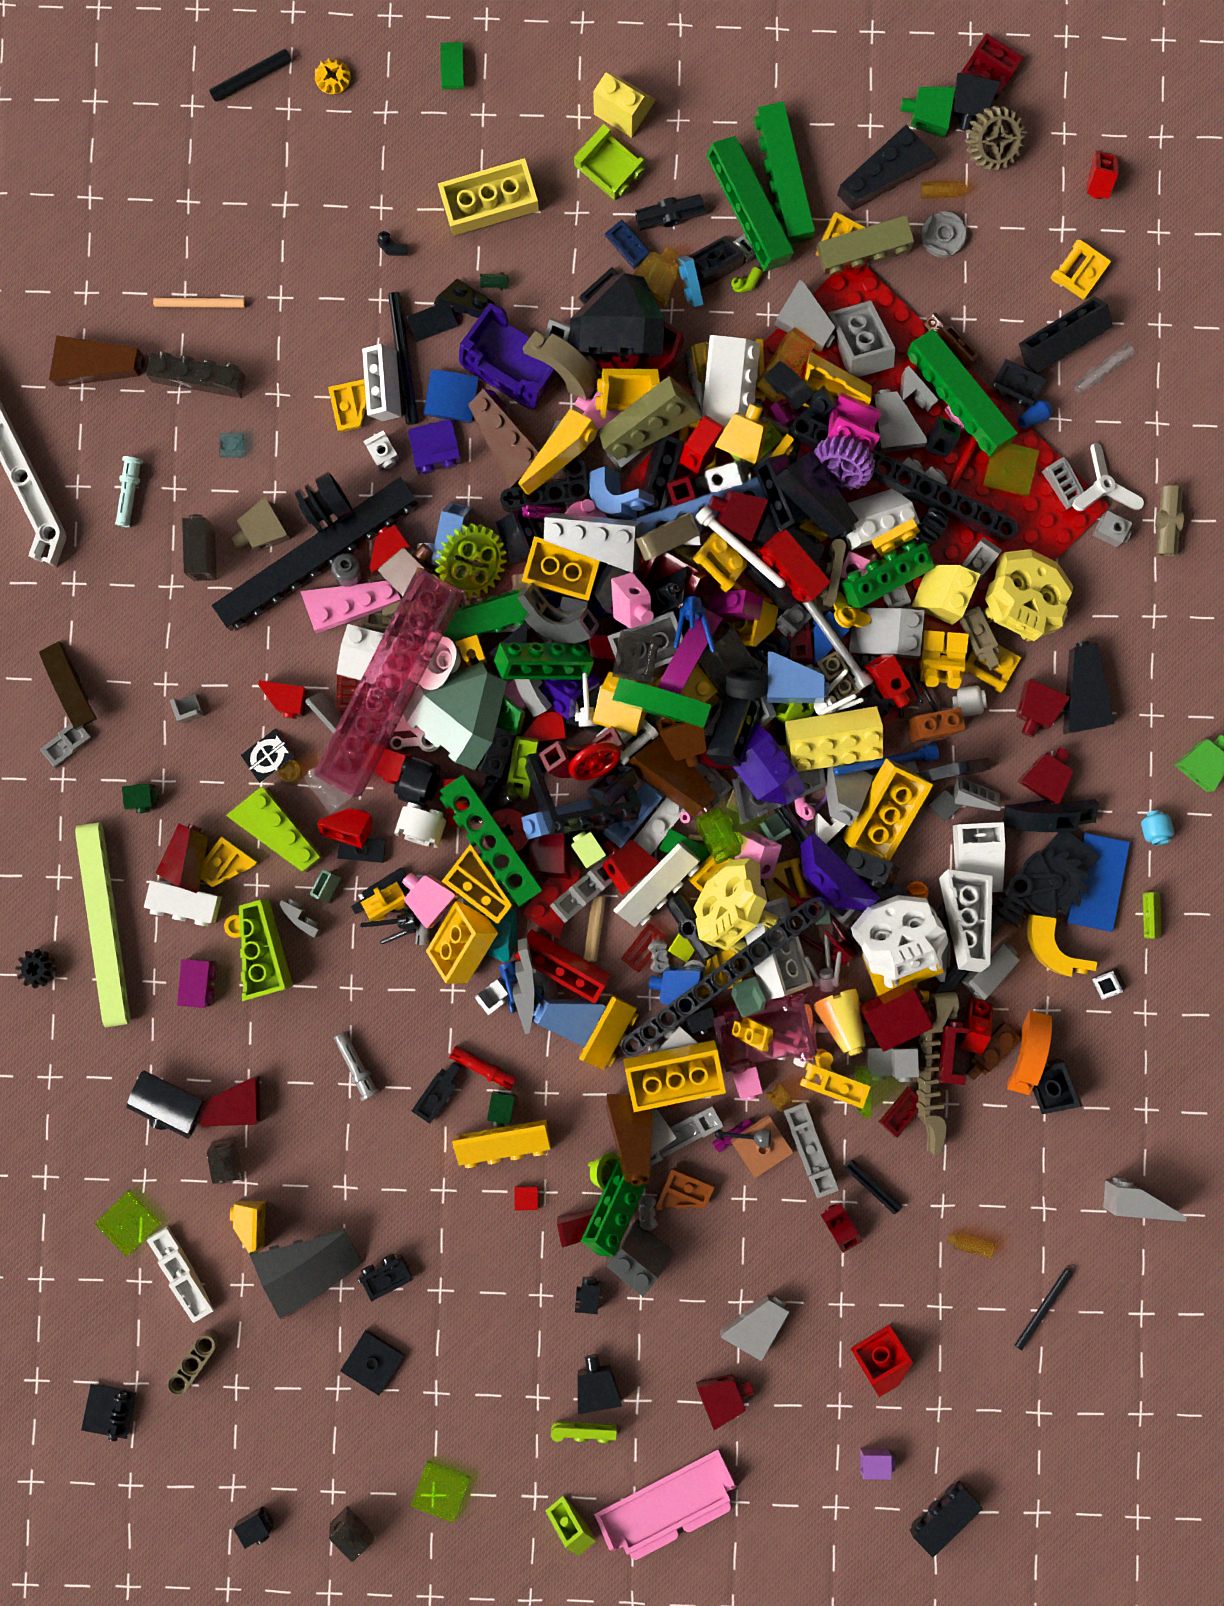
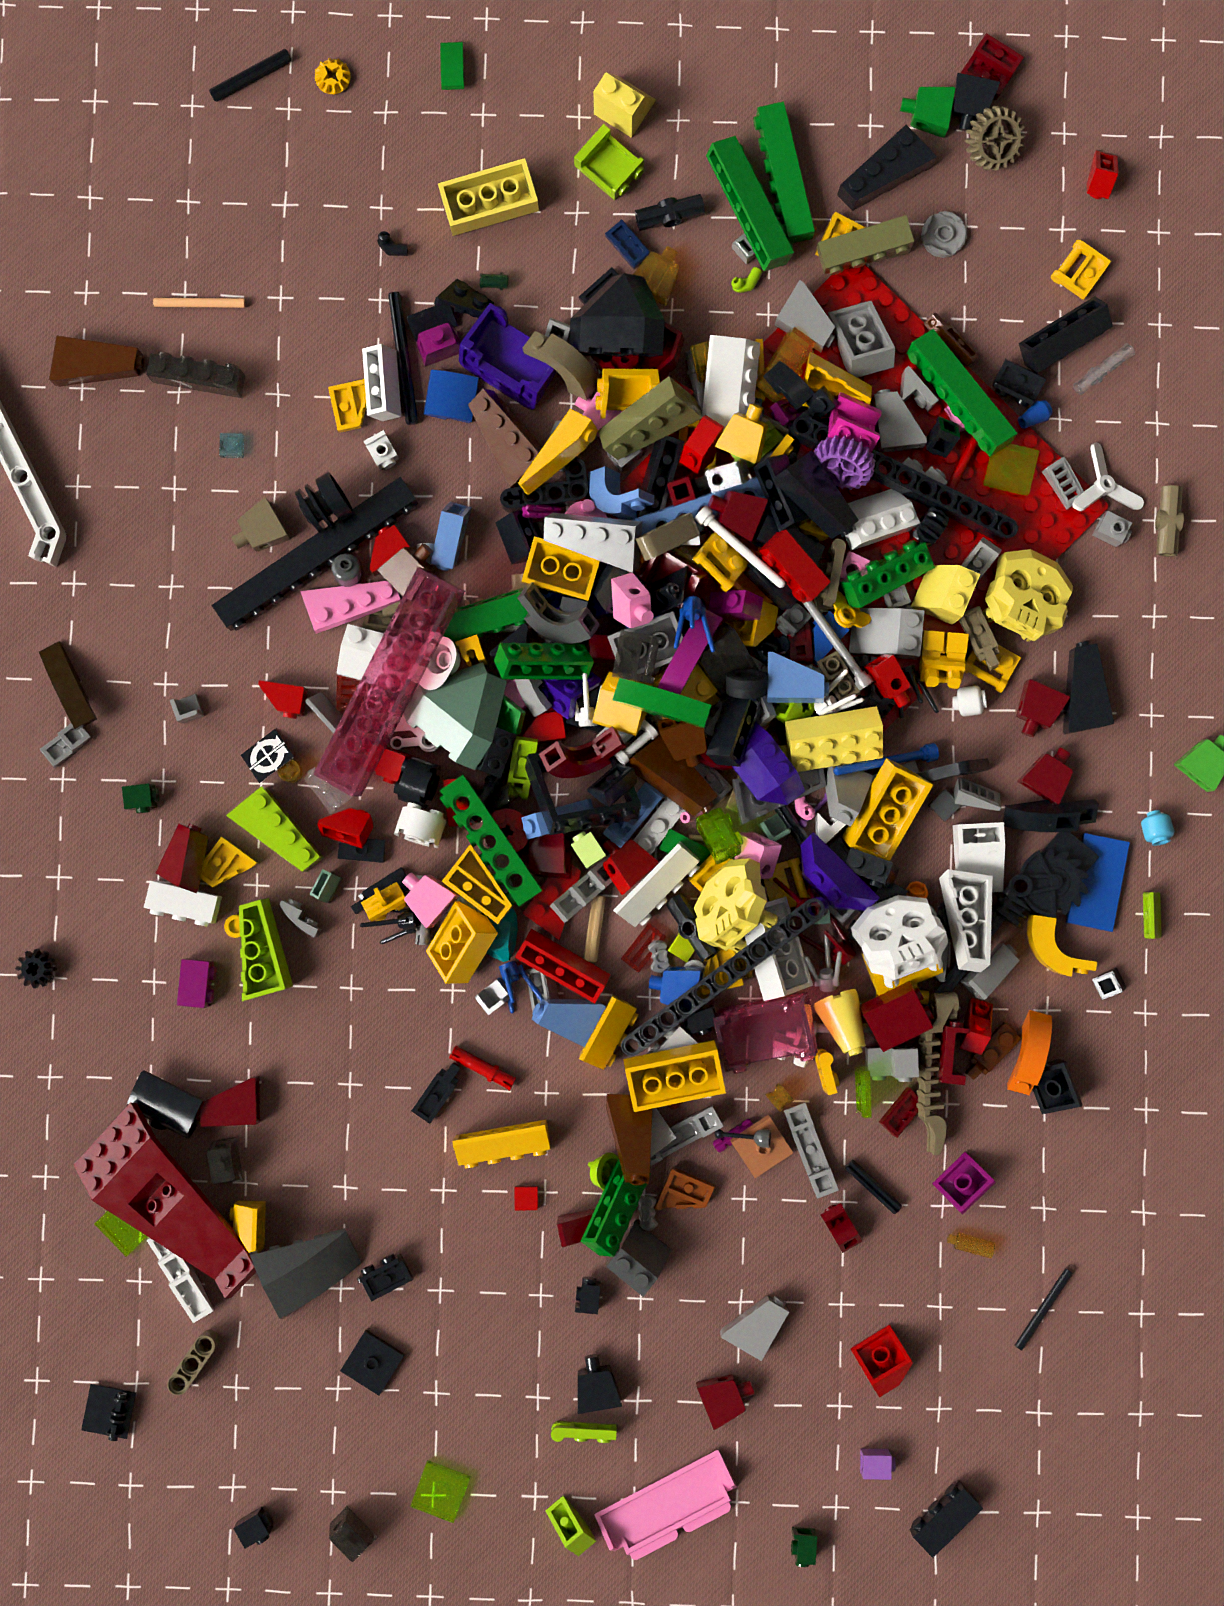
(102, 924): yellowish green beam -> none
(129, 482): light aqua pin -> none
(149, 1190): none -> dark red wing
(199, 548): clear smoke brick -> none
(360, 1076): light grey pin -> none
(434, 447): dark purple bracket -> none
(438, 343): none -> magenta torso
(477, 541): lime gear -> none
(501, 1108): dark green brick -> none
(524, 990): light grey slope -> none
(594, 761): red plate -> none
(689, 276): dark azure wing -> none
(717, 261): black slope -> none
(748, 997): sand green panel -> none
(748, 1083): bright pink brick -> none
(753, 1033): yellow hips -> none
(804, 1546): none -> dark green brick
(836, 1086): yellow plate -> none
(895, 537): yellow wing -> none
(935, 725): dark orange window -> none
(941, 189): clear yellow cylinder -> none
(963, 1183): none -> magenta slope
(1130, 1201): light grey slope -> none

